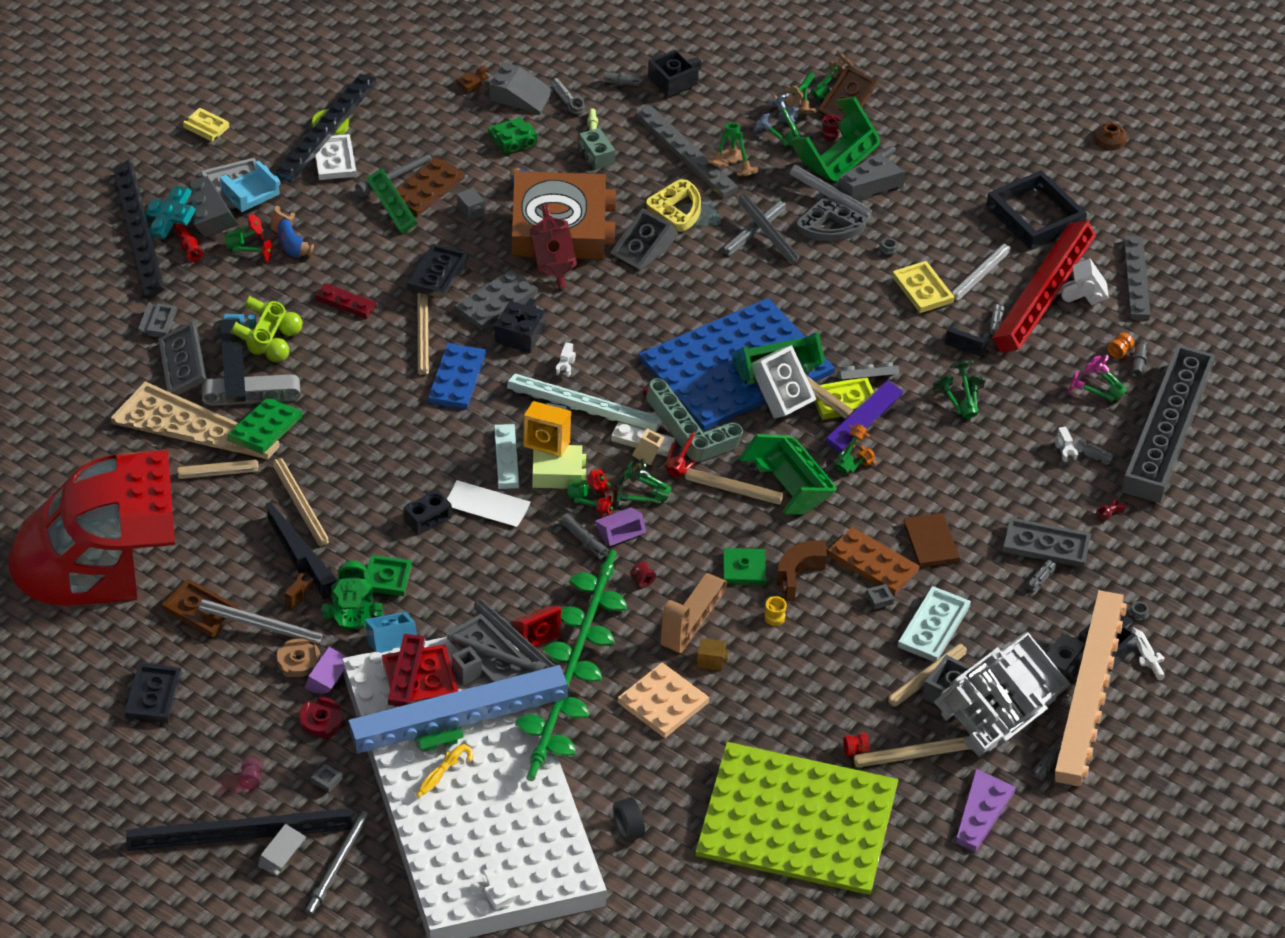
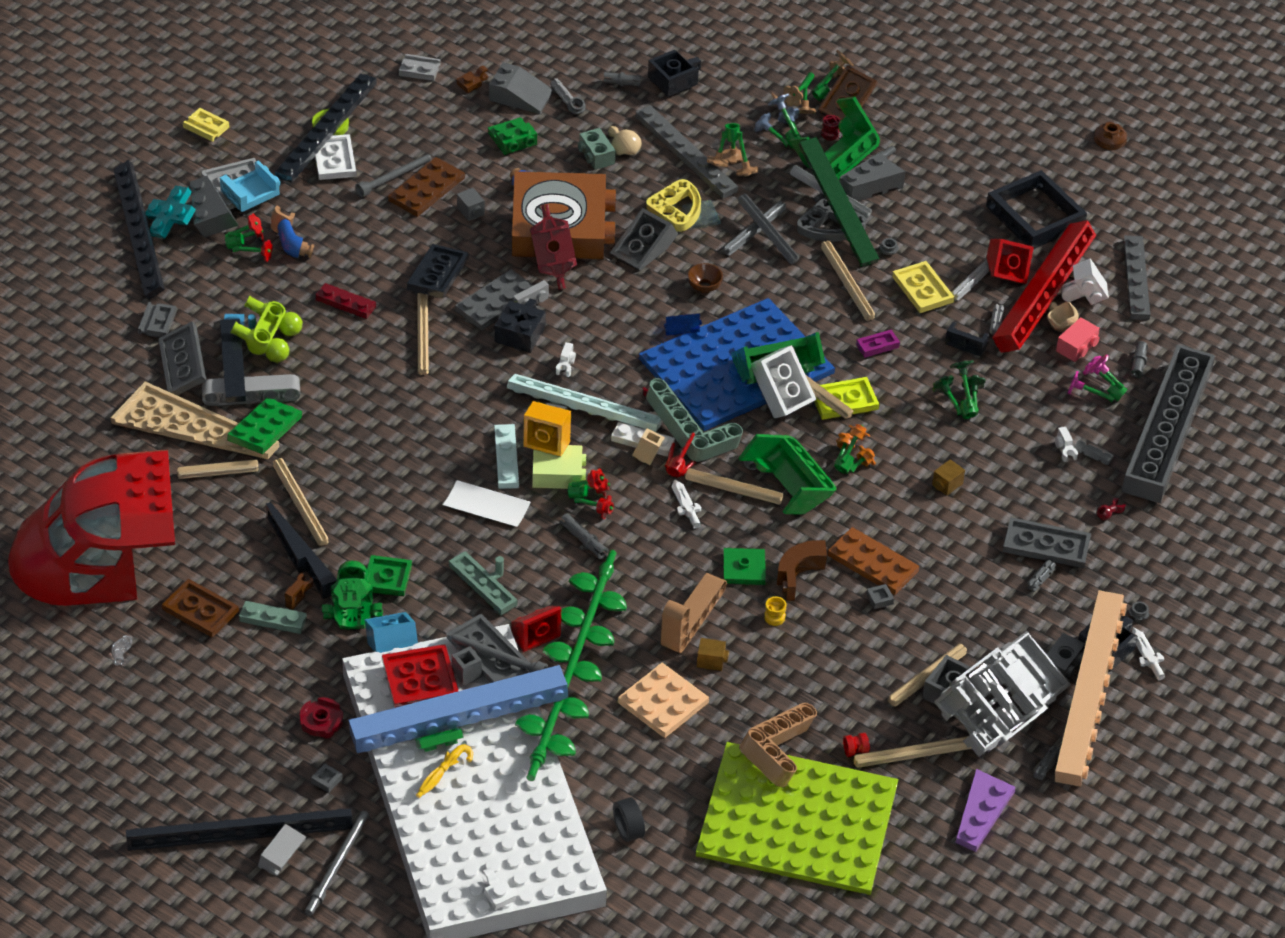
(119, 648): none -> clear arm
(153, 692): black plate -> none
(188, 243): red pin -> none
(251, 773): clear pink wheel -> none
(260, 621): light grey axle -> none
(272, 617): none -> sand green plate
(287, 658): medium nougat plate -> none
(326, 672): medium lavender brick -> none
(392, 201): green plate -> none
(406, 670): dark red plate -> none
(419, 67): none -> light grey plate
(427, 512): black brick -> none
(457, 376): blue plate -> none
(483, 582): none -> sand green plate
(510, 633): dark grey axle -> none
(537, 292): none -> light grey plate
(592, 120): yellowish green bar -> none
(621, 526): medium lavender brick -> none
(624, 141): none -> tan hair
(643, 574): dark red wheel -> none
(659, 489): plant -> none
(683, 324): none -> clear blue piece
(686, 503): none -> white sword
(705, 273): none -> reddish brown piece
(762, 741): none -> medium nougat beam
(838, 202): none -> dark green tile
(848, 280): none -> tan axle
(864, 415): dark purple tile -> none
(868, 370): light grey plate -> none
(877, 343): none -> magenta plate
(931, 540): reddish brown tile -> none
(934, 624): light aqua plate -> none
(948, 477): none -> pearl gold brick
(1009, 260): none -> red slope
(1062, 316): none -> tan hair
(1078, 339): none -> coral brick
(1120, 345): orange wheel -> none

